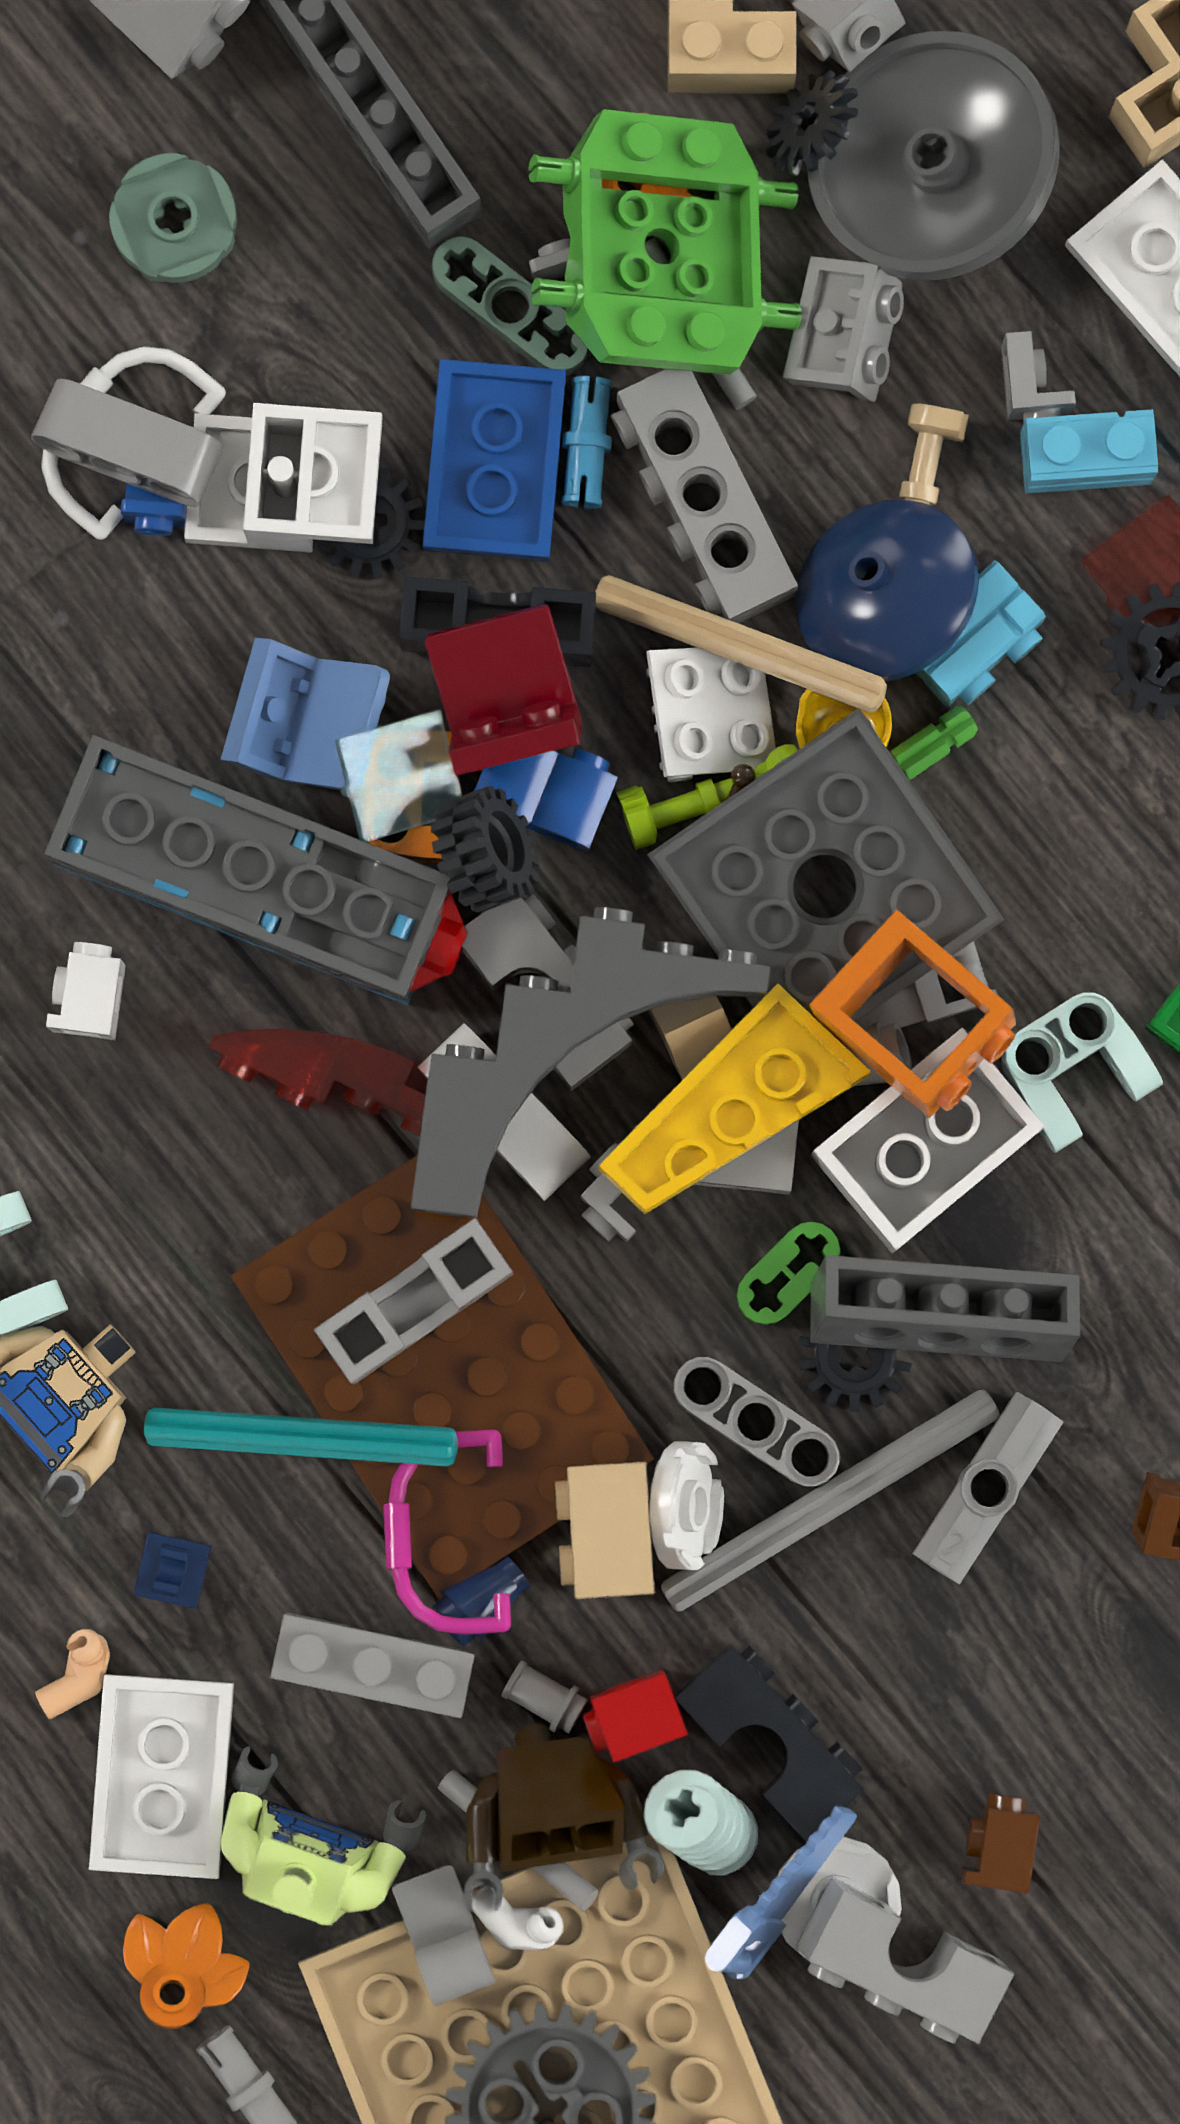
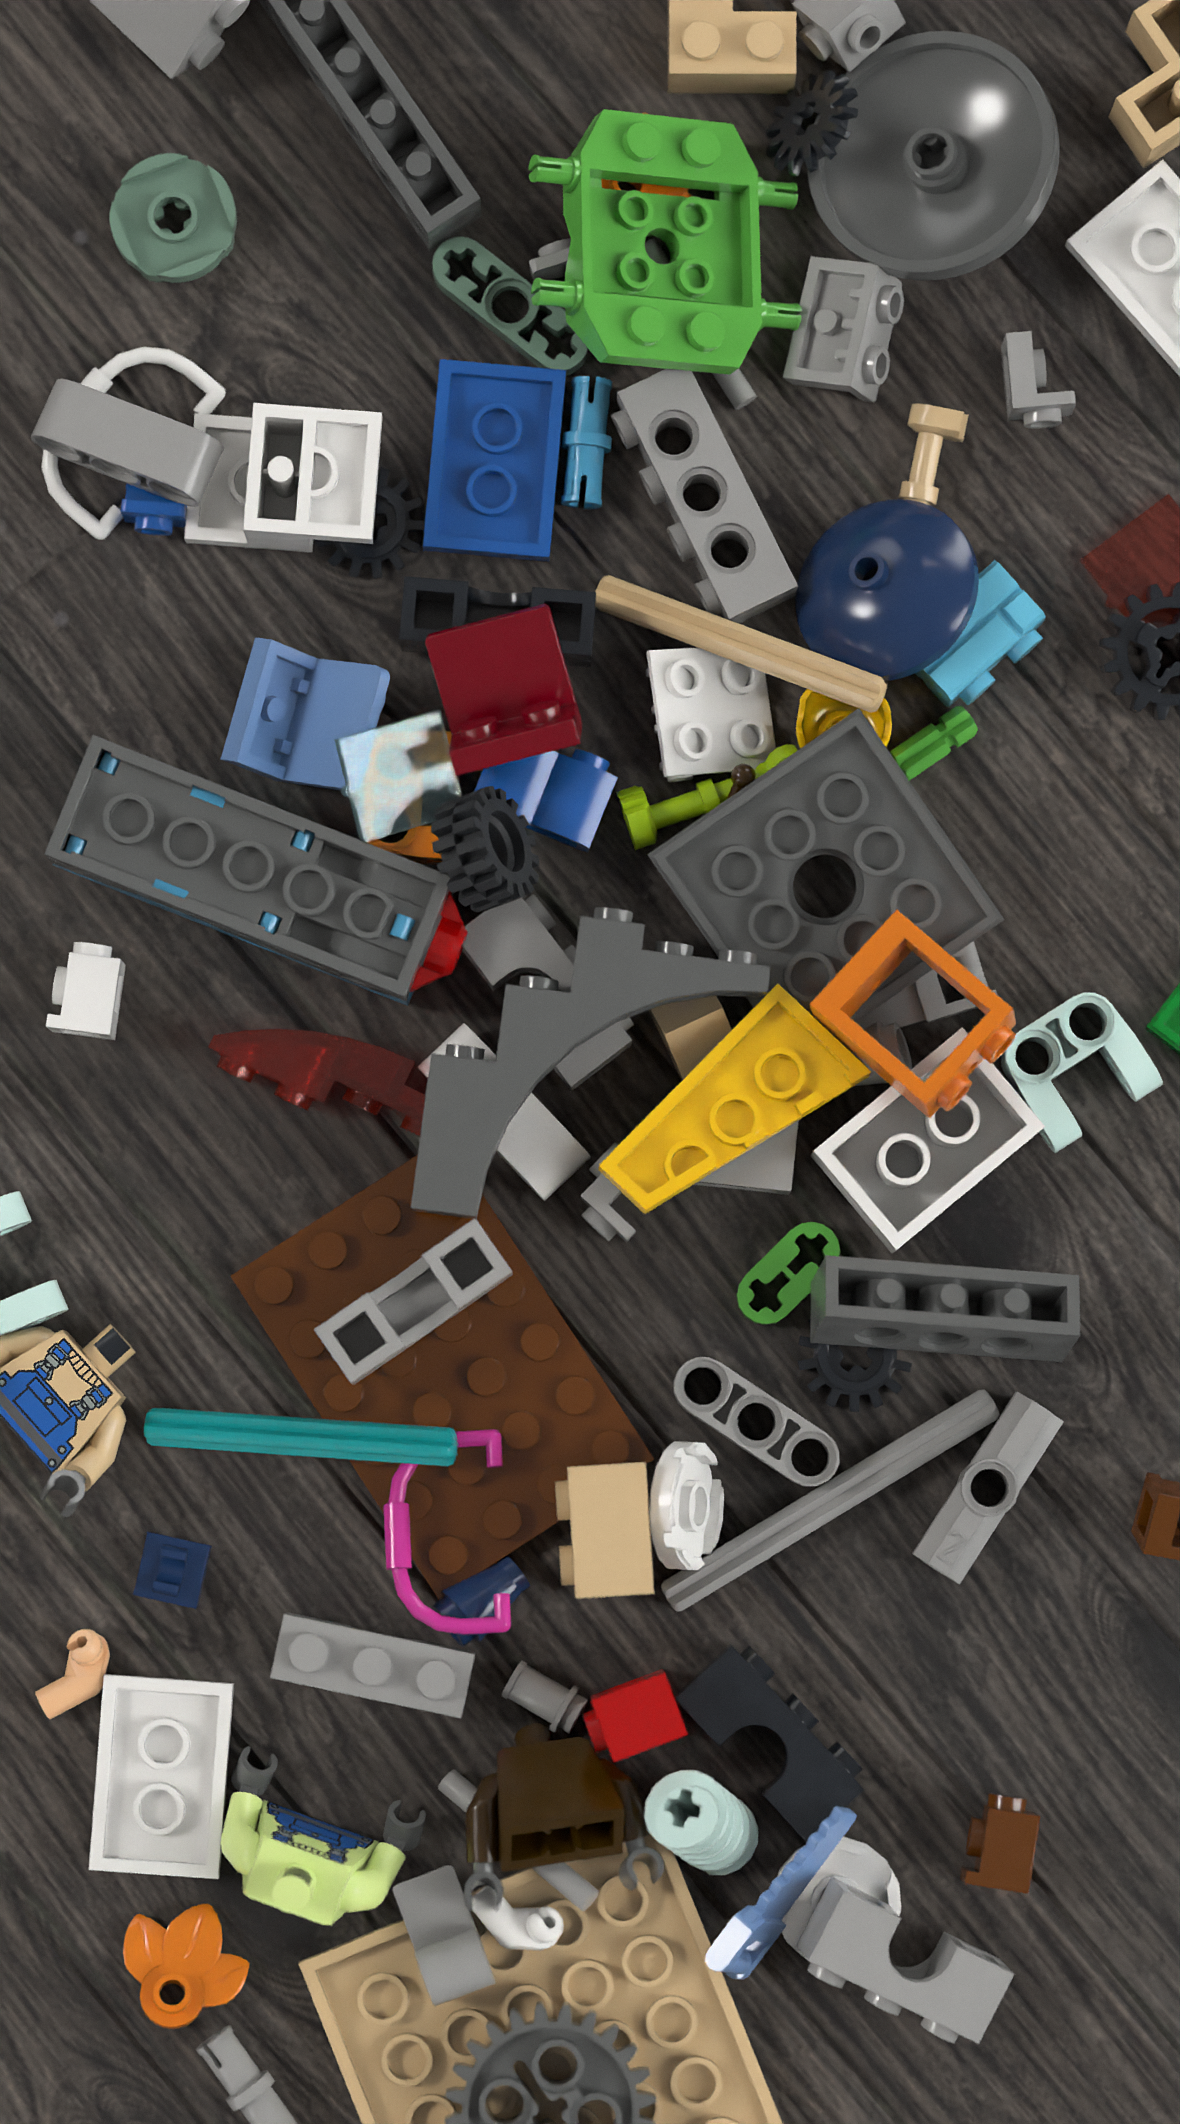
(1089, 451): medium azure brick -> none

